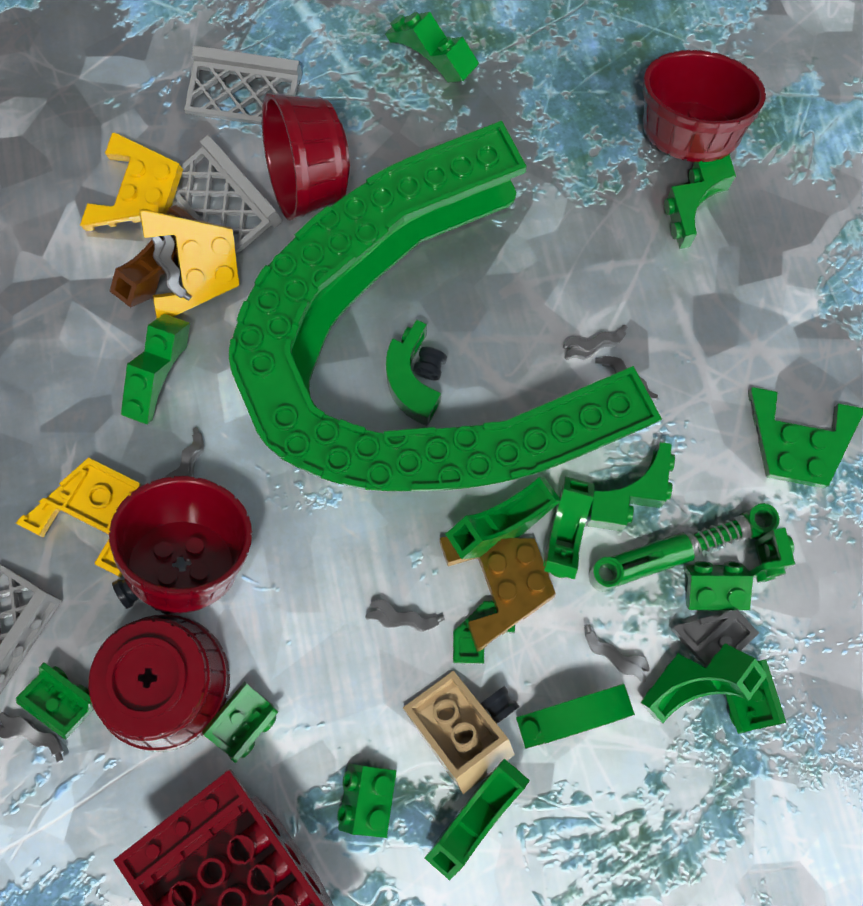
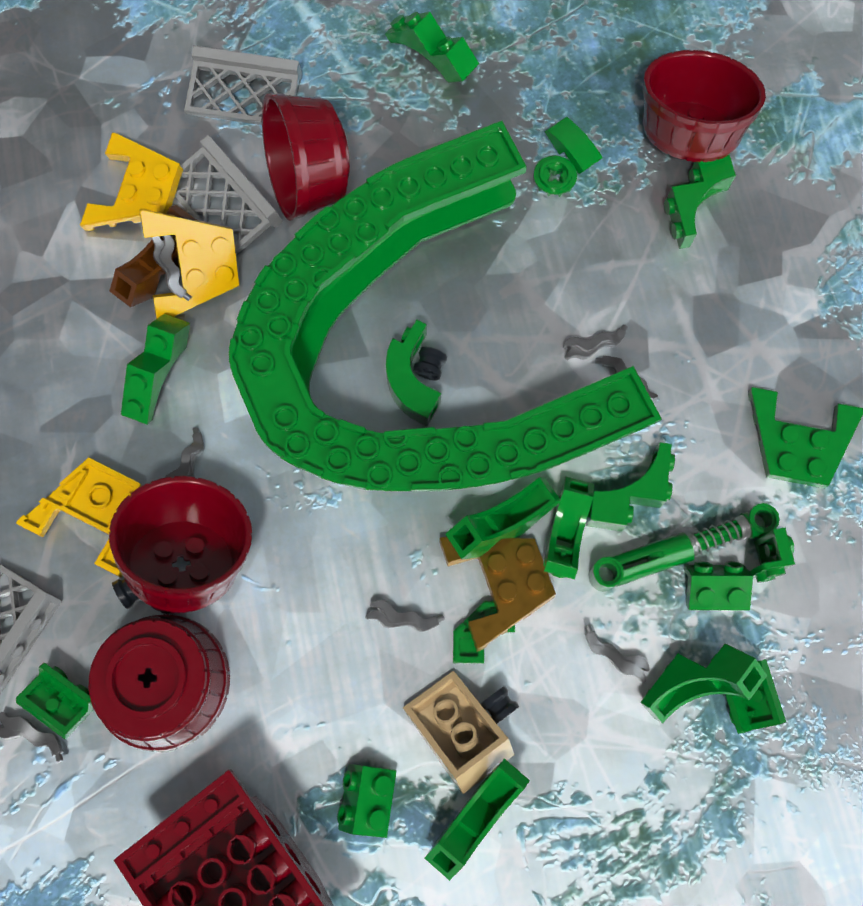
(241, 722): green bracket -> none
(555, 165): none -> green gear
(575, 143): none -> green slope
(575, 716): green arch -> none
(709, 634): flat silver wing -> none

